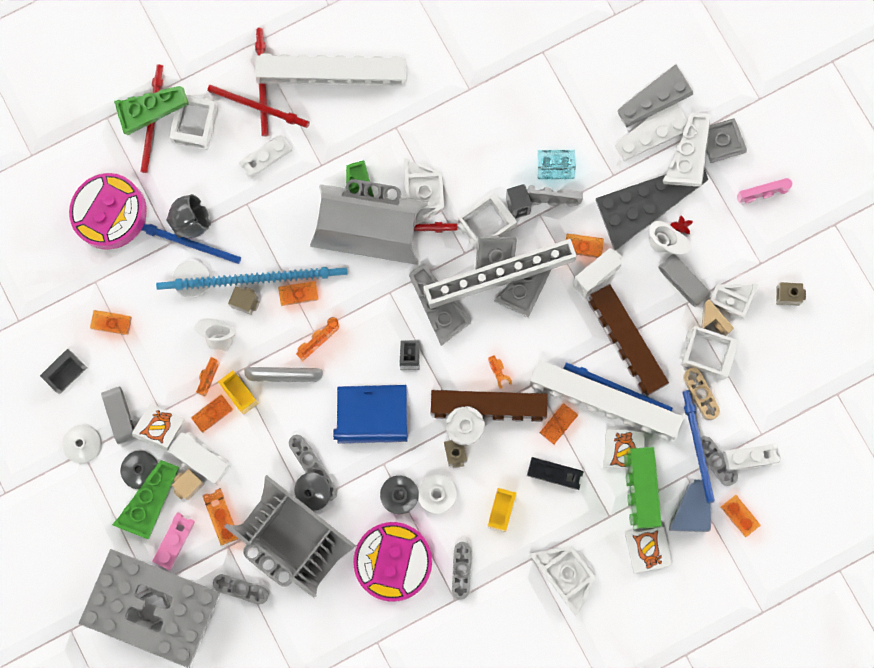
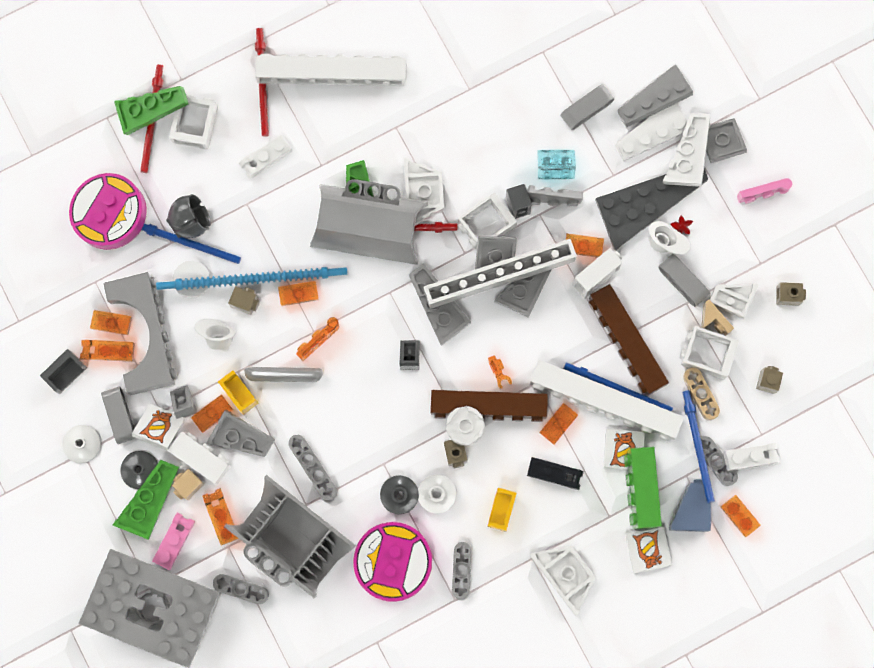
(108, 350): none -> clear orange plate
(155, 368): none -> light grey arch
(183, 402): none -> light grey slope
(207, 376): clear orange plate -> none
(240, 435): none -> light grey wing
(290, 118): red bar -> none
(319, 490): dark grey dish -> none
(371, 414): blue door -> none
(587, 107): none -> light grey beam
(769, 379): none -> dark tan brick

